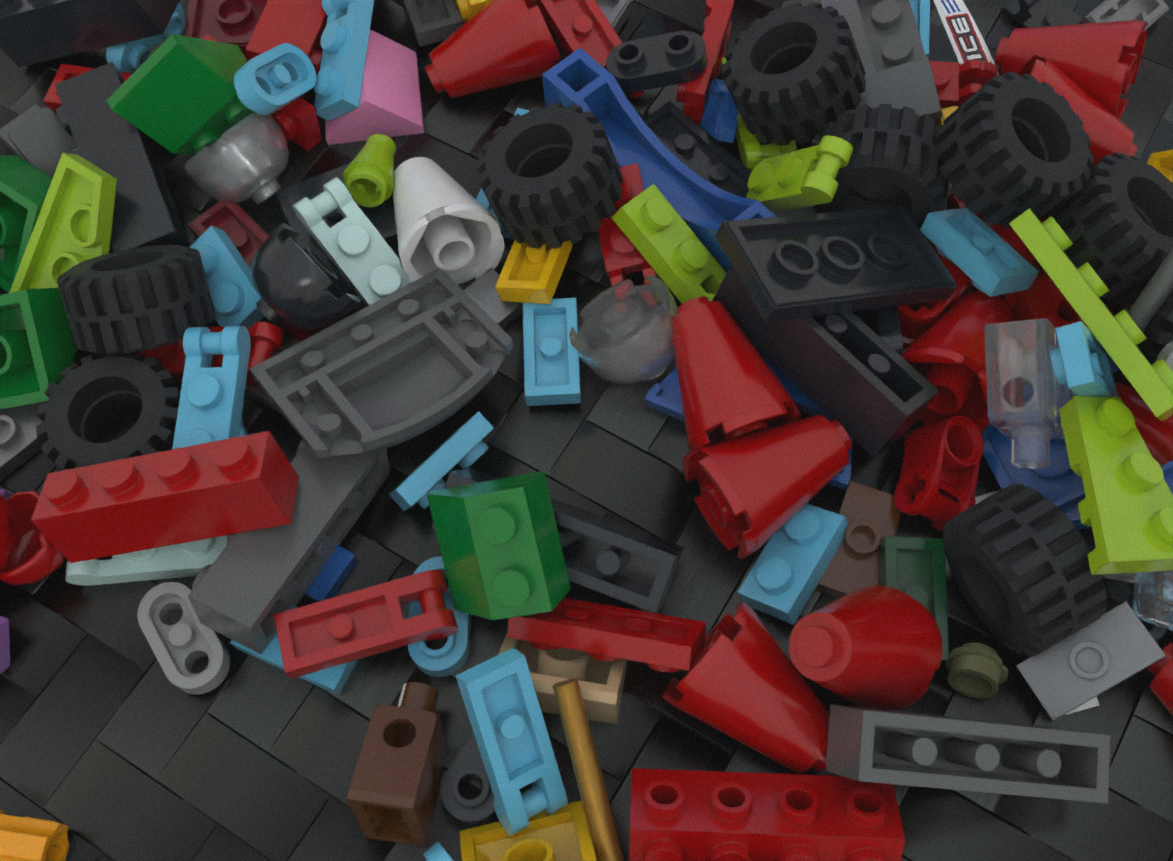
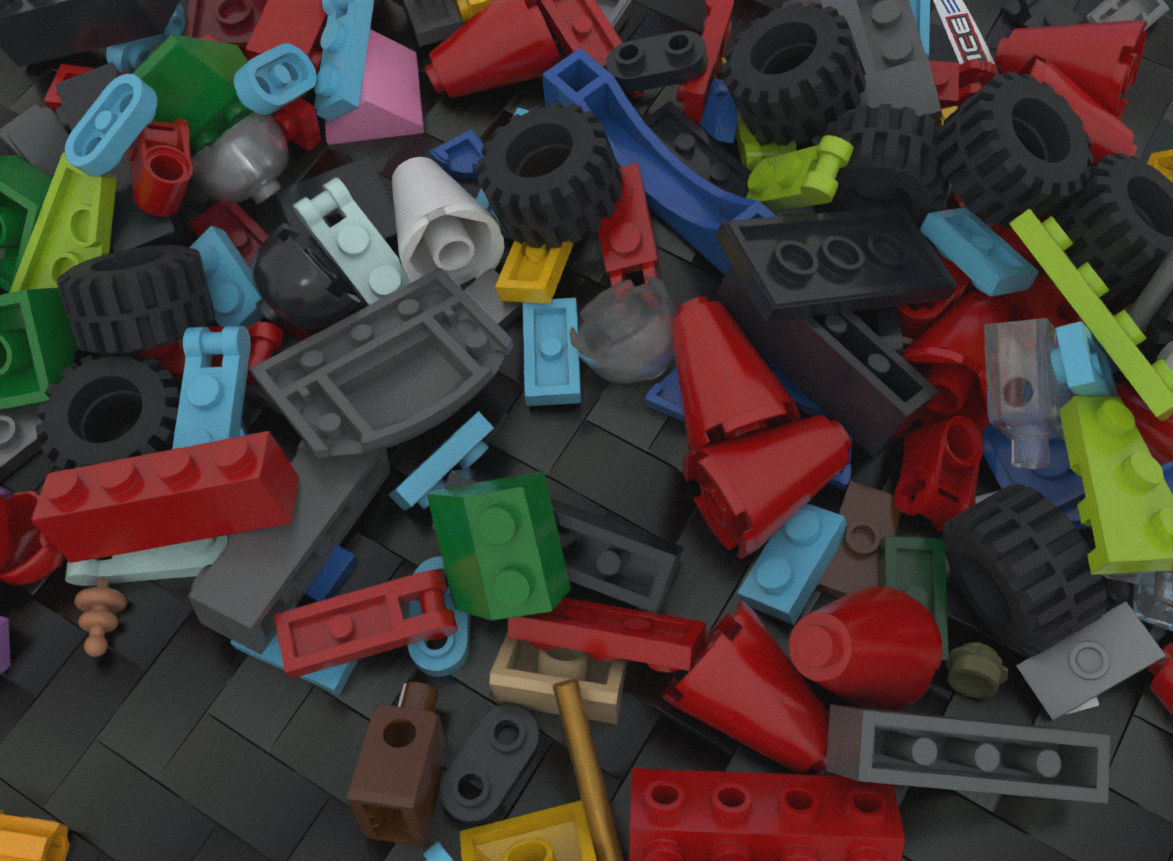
(100, 606): none -> nougat hair
(111, 125): none -> medium azure plate
(160, 167): none -> red piece
(184, 642): light grey plate -> none
(372, 172): lime cone -> none
(459, 155): none -> blue tile
(512, 739): medium azure plate -> none
(669, 246): lime plate -> none

